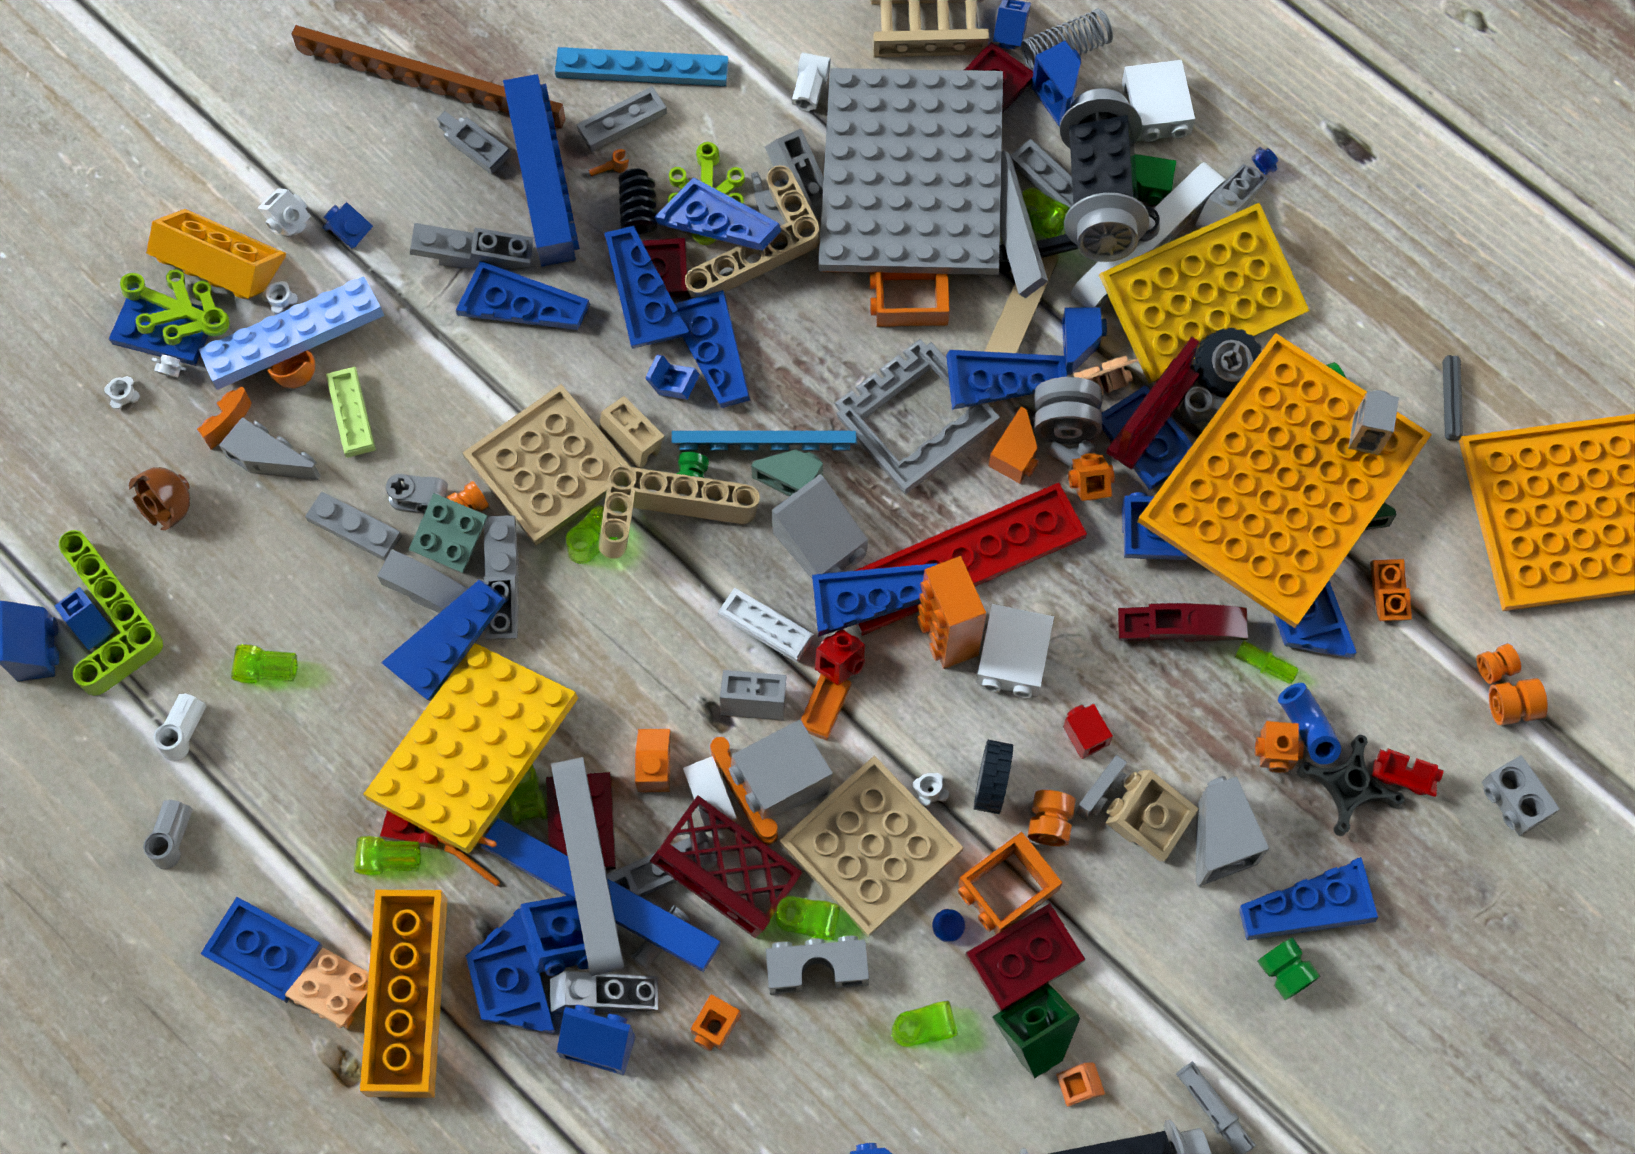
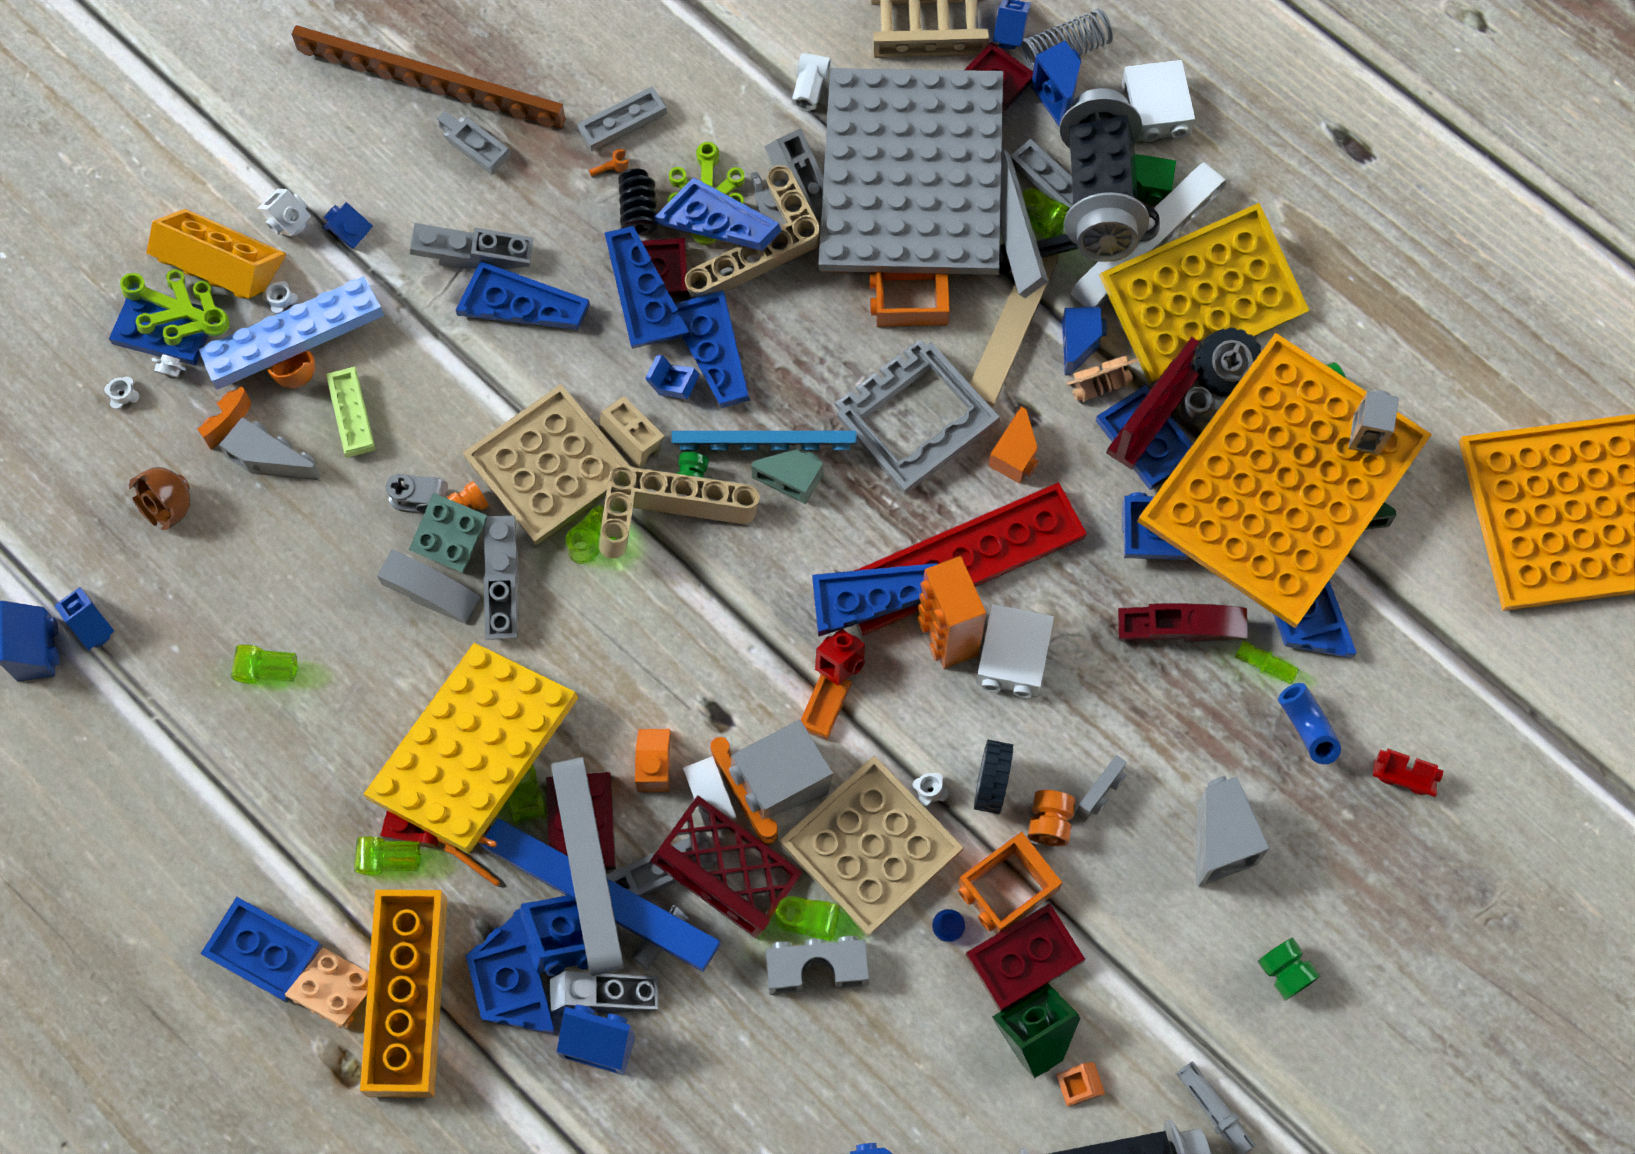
(116, 607): lime beam -> none
(168, 831): light grey piece -> none
(181, 725): white piece -> none
(353, 526): light grey plate -> none
(443, 642): blue wing -> none
(542, 170): blue brick -> none
(641, 66): dark azure plate -> none
(714, 1011): orange brick -> none
(753, 694): light grey hinge -> none
(766, 625): white plate -> none
(818, 529): light grey slope -> none
(931, 1024): clear neon green piece -> none
(998, 376): blue wing -> none
(1066, 455): light grey arm -> none
(1068, 410): light grey wheel -> none
(1087, 730): red brick -> none
(1091, 477): orange brick -> none
(1150, 814): tan plate -> none
(1232, 195): light grey slope -> none
(1265, 160): clear blue plate -> none
(1279, 746): orange brick -> none
(1324, 902): blue wing -> none
(1350, 785): pearl dark grey piece -> none
(1390, 590): orange slope -> none
(1452, 397): dark grey axle -> none
(1498, 663): orange wheel -> none
(1523, 701): orange wheel -> none
(1527, 791): light grey brick -> none

